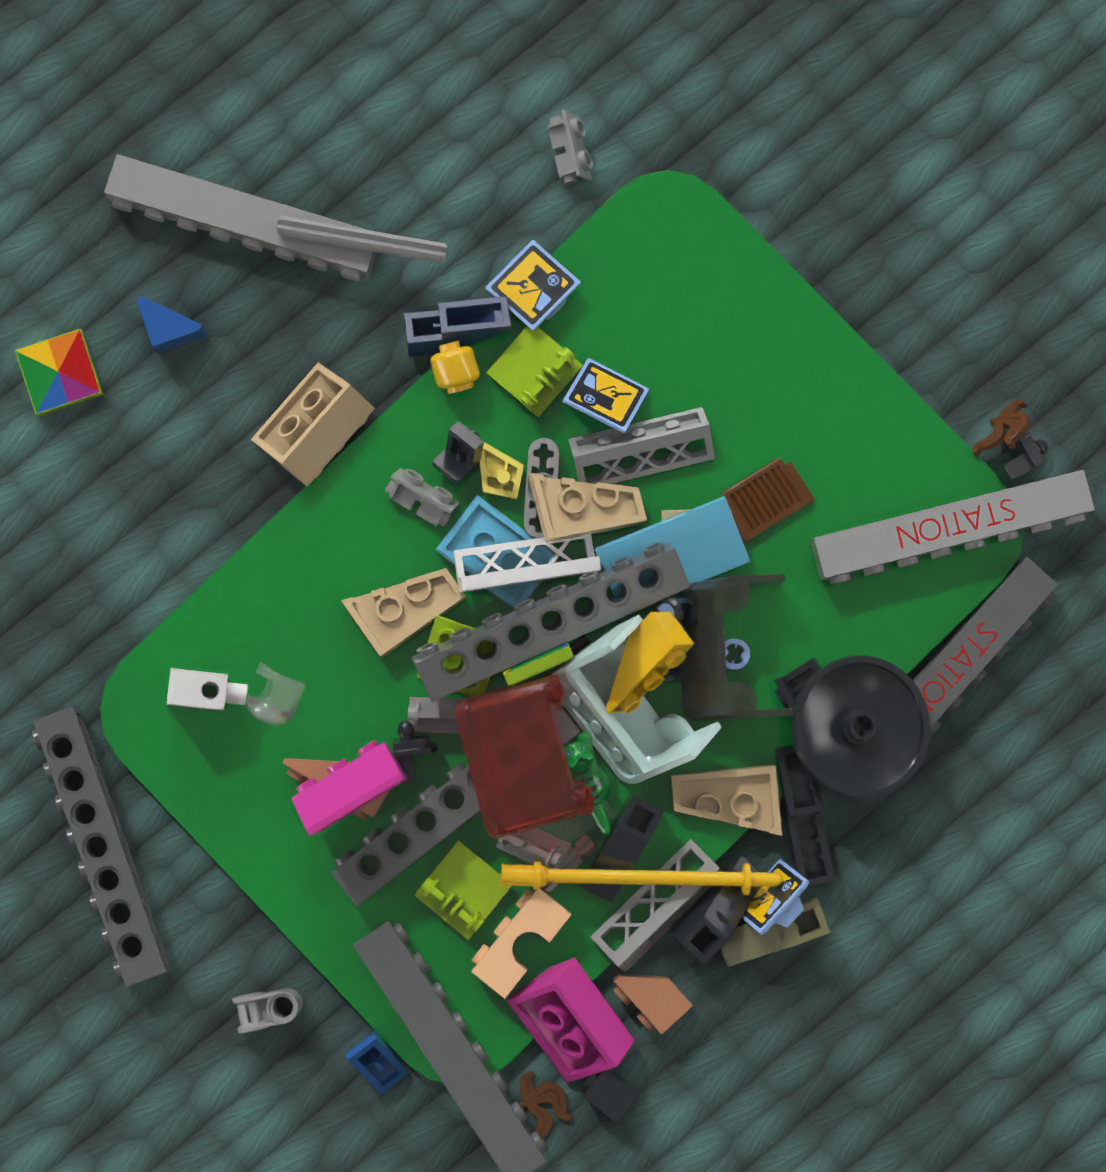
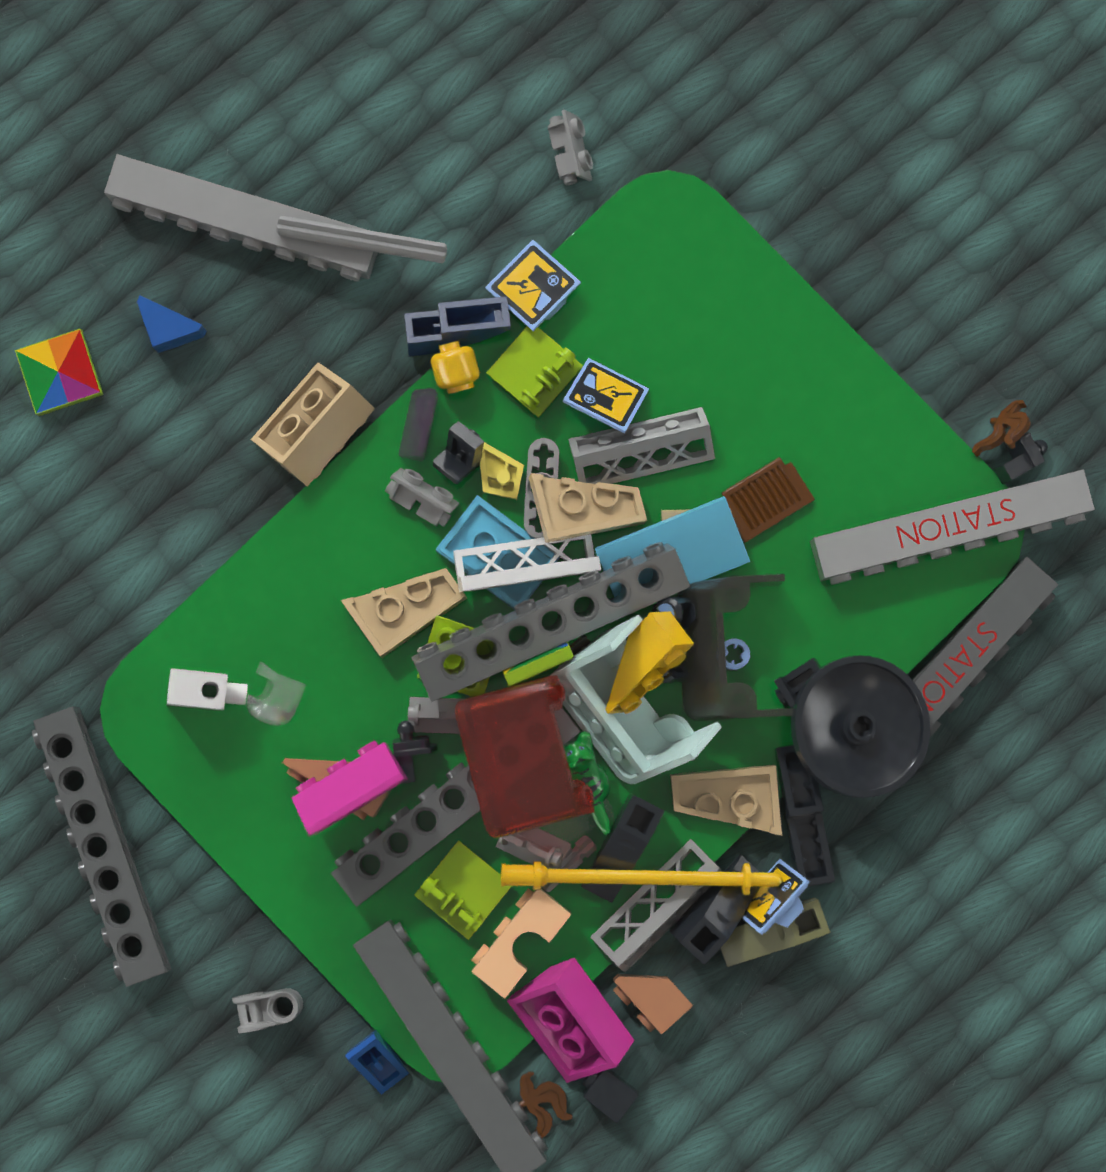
(418, 424): none -> slope

